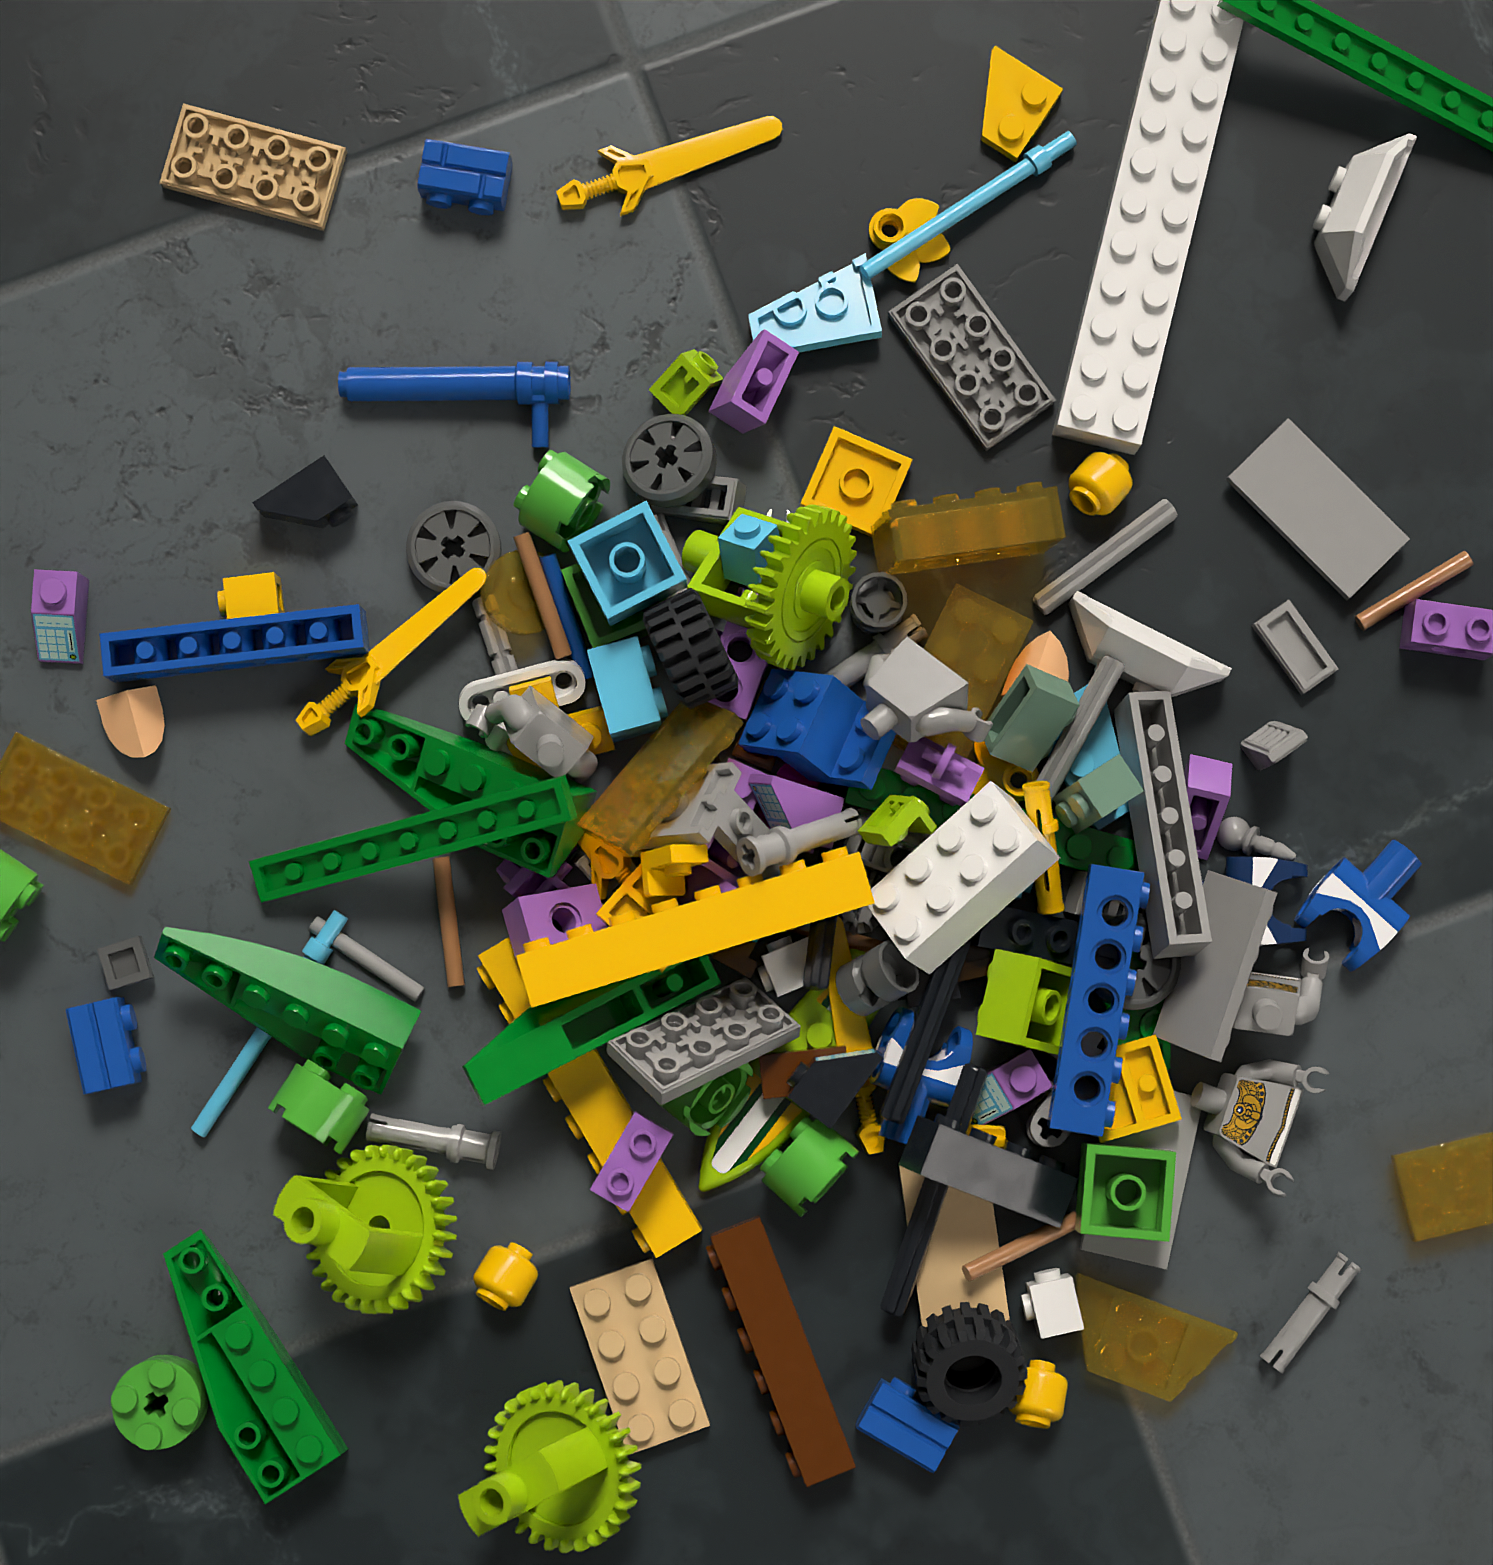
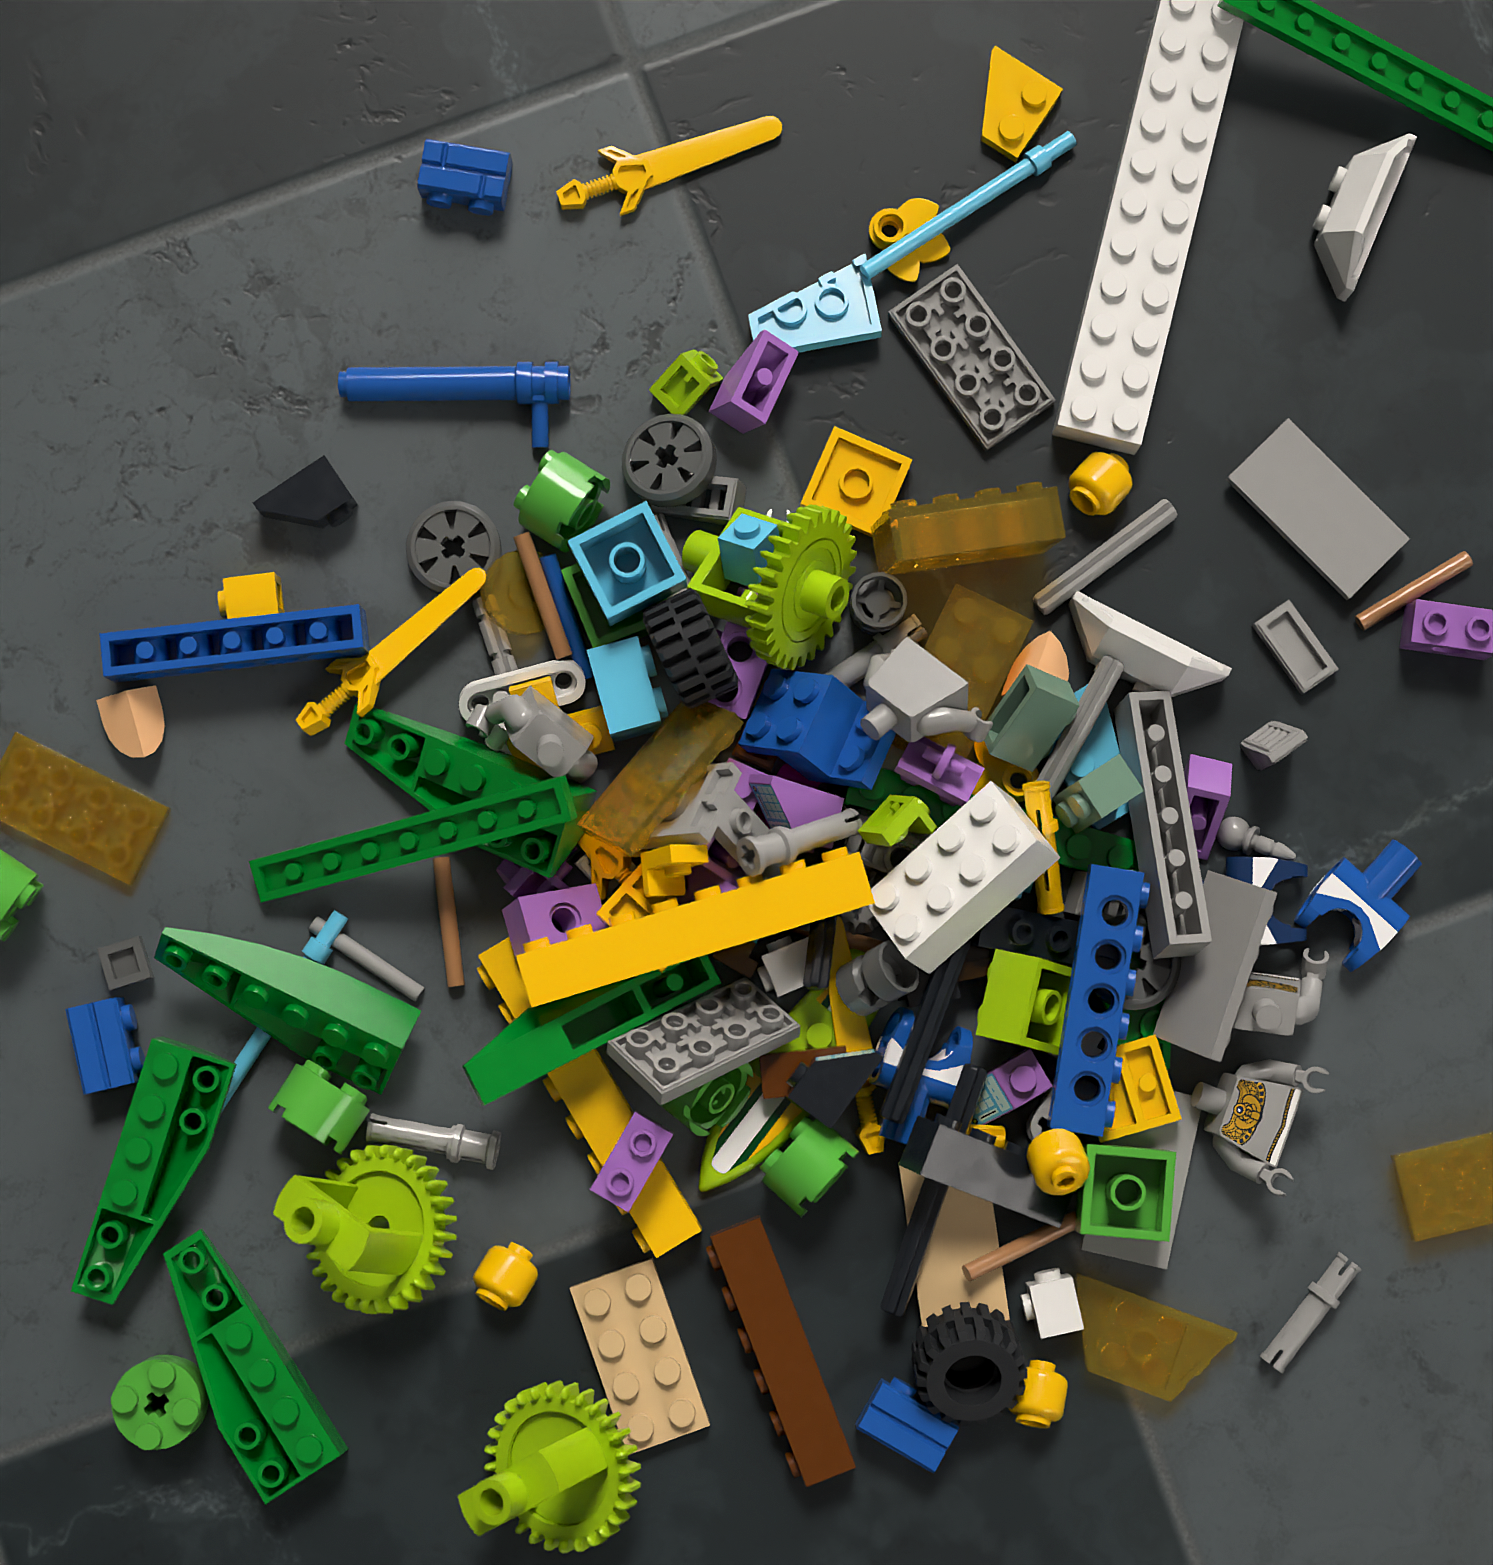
(59, 615): medium lavender slope -> none
(154, 1160): none -> green wedge
(253, 167): tan tile -> none
(1058, 1162): none -> yellow head

